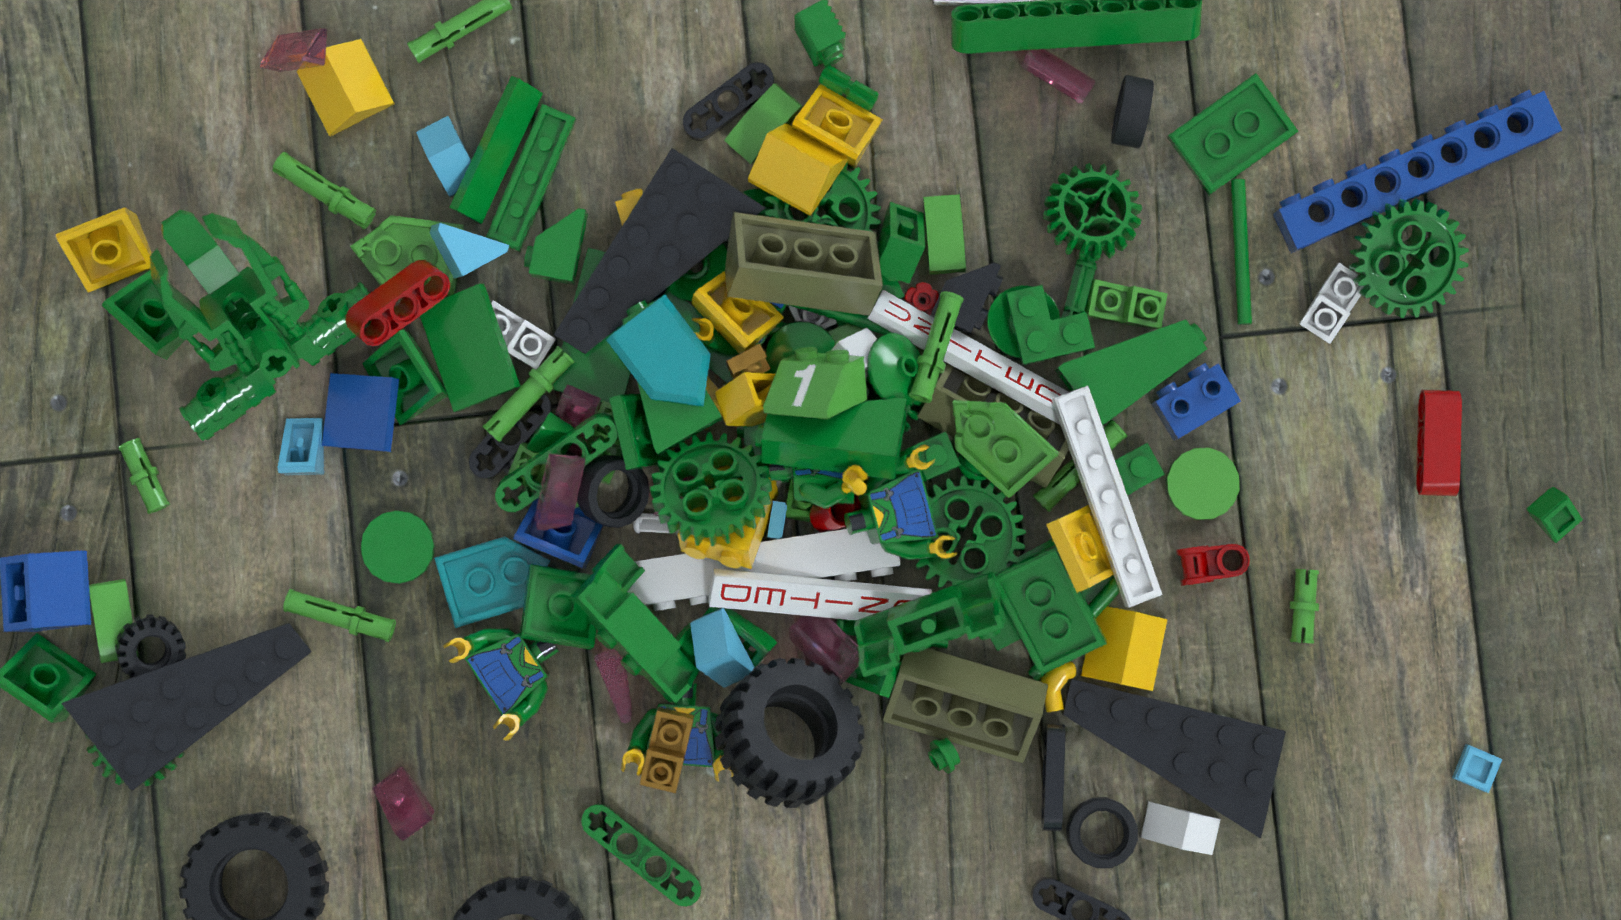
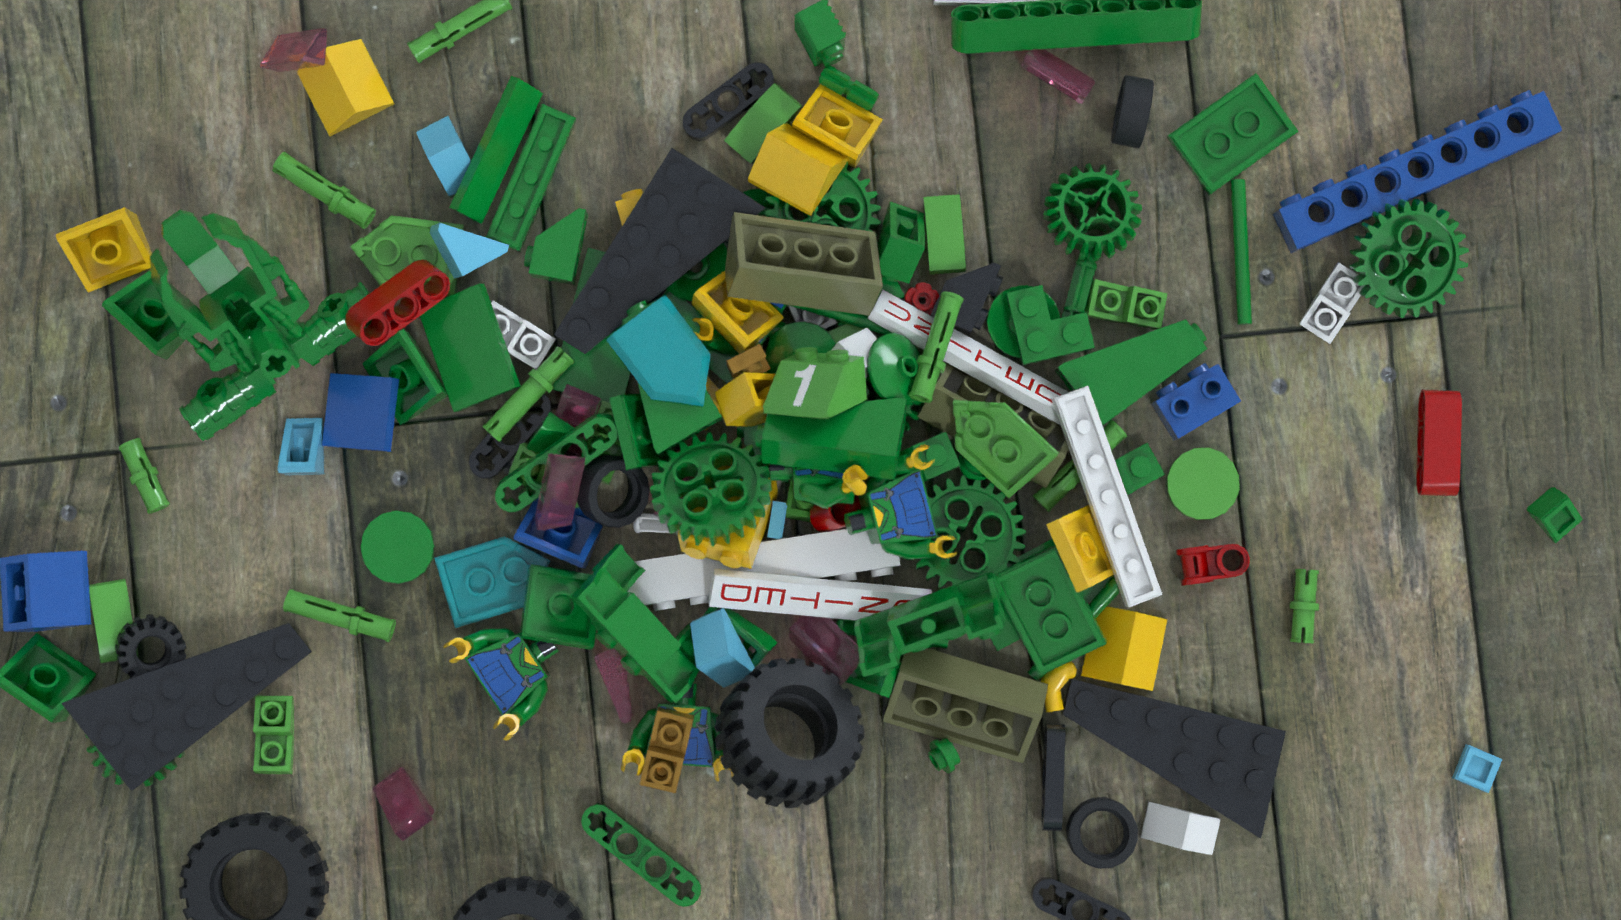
(274, 734): none -> bright green slope

